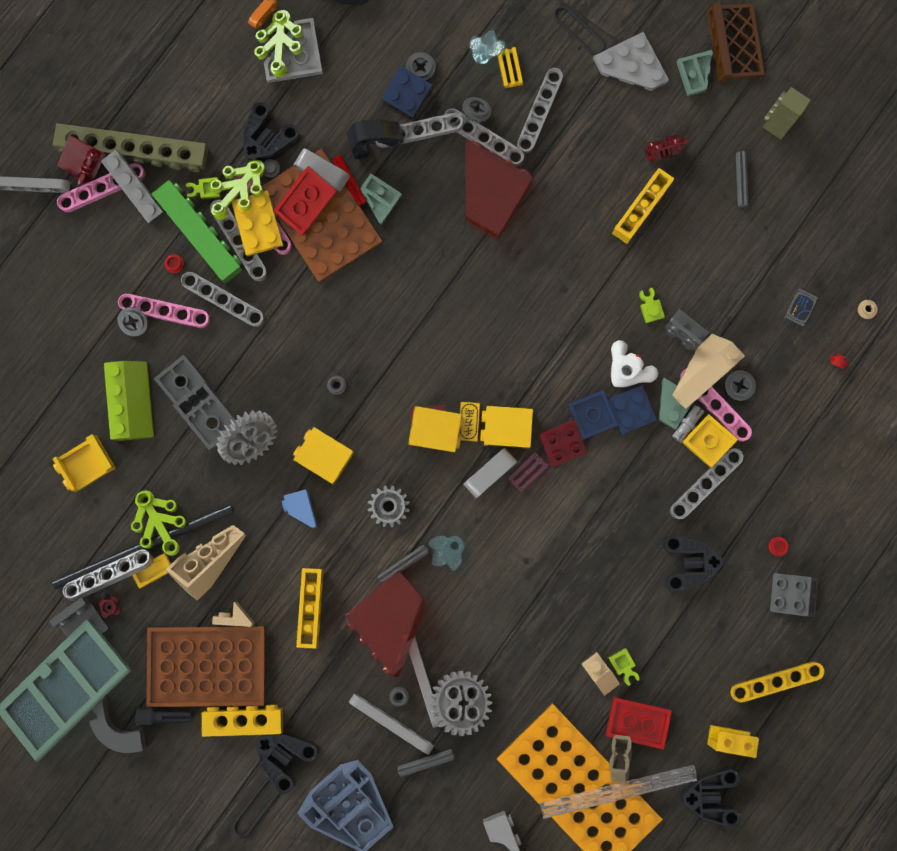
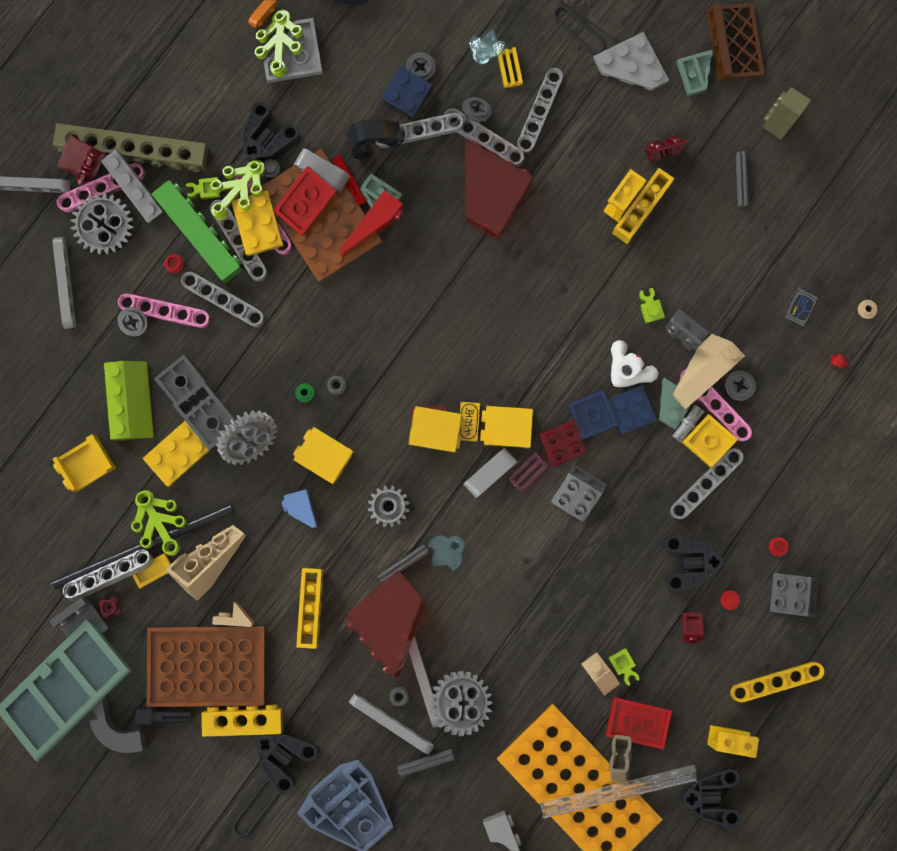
(64, 282): none -> light grey beam
(93, 237): none -> light grey gear
(176, 454): none -> yellow plate
(308, 397): none -> green plate
(378, 218): none -> red slope
(578, 493): none -> dark grey bracket
(624, 195): none -> yellow panel
(692, 627): none -> dark red bracket
(730, 600): none -> red plate

